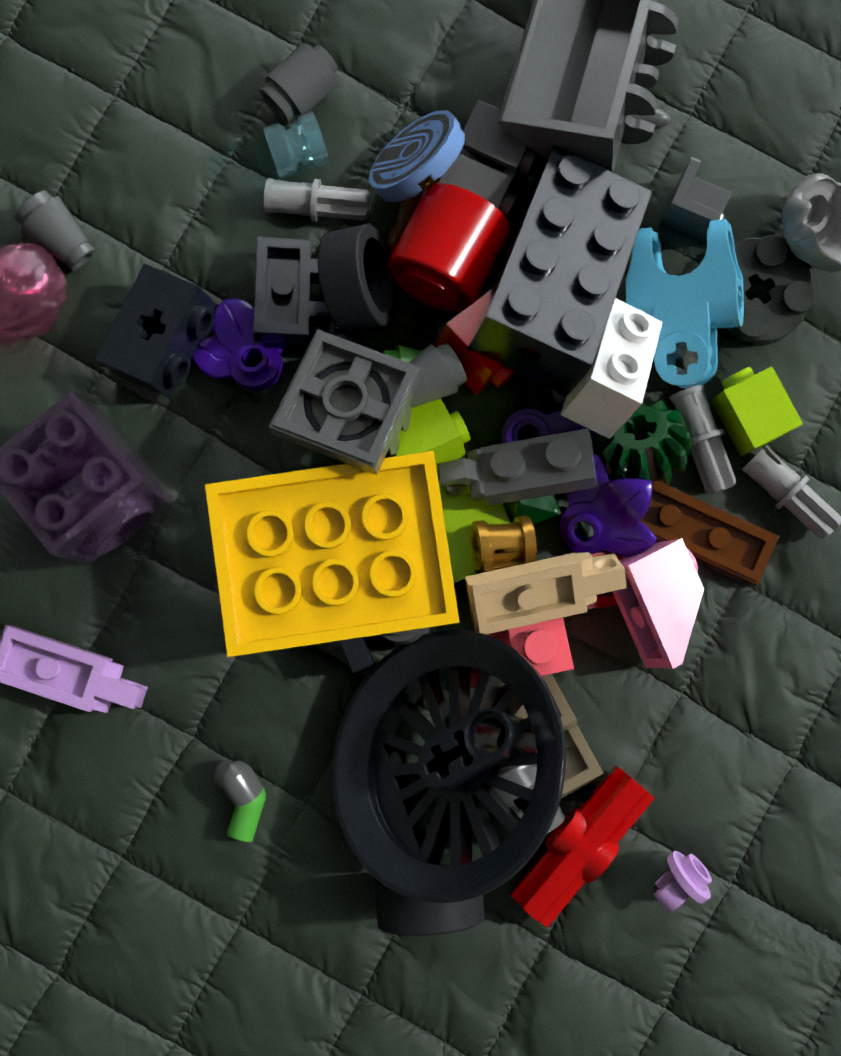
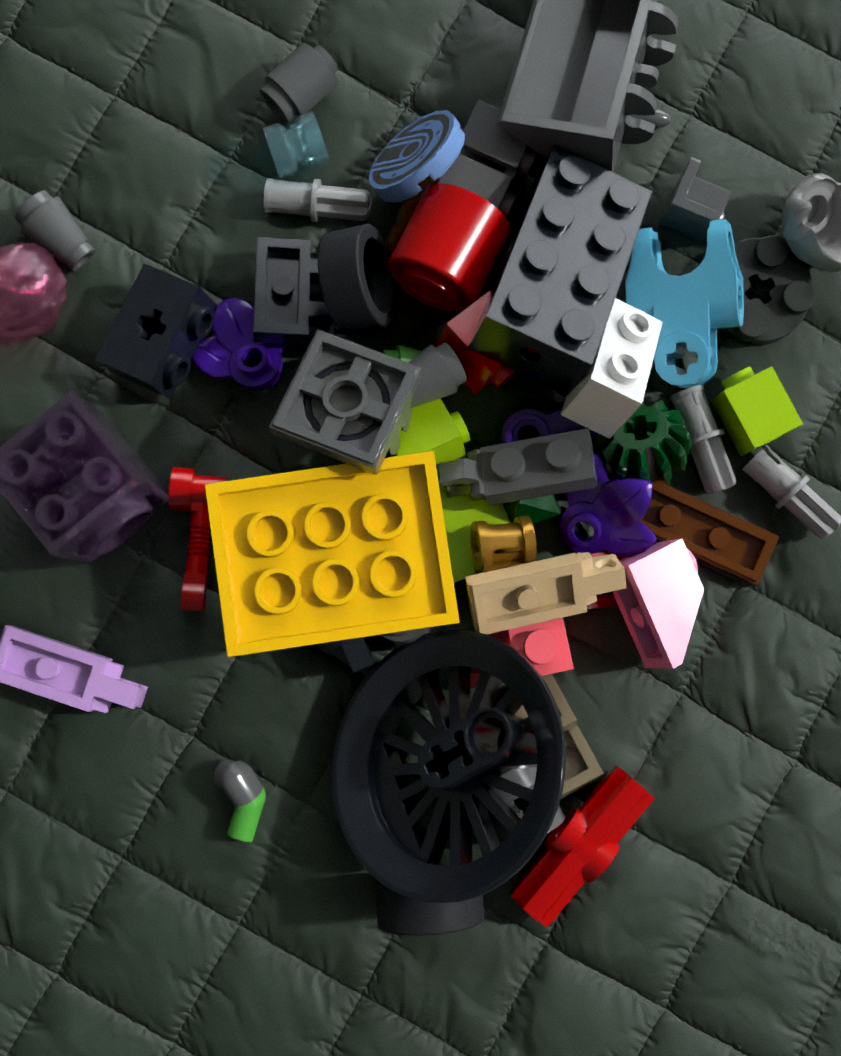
(189, 494): none -> red brick
(684, 879): lavender plate -> none

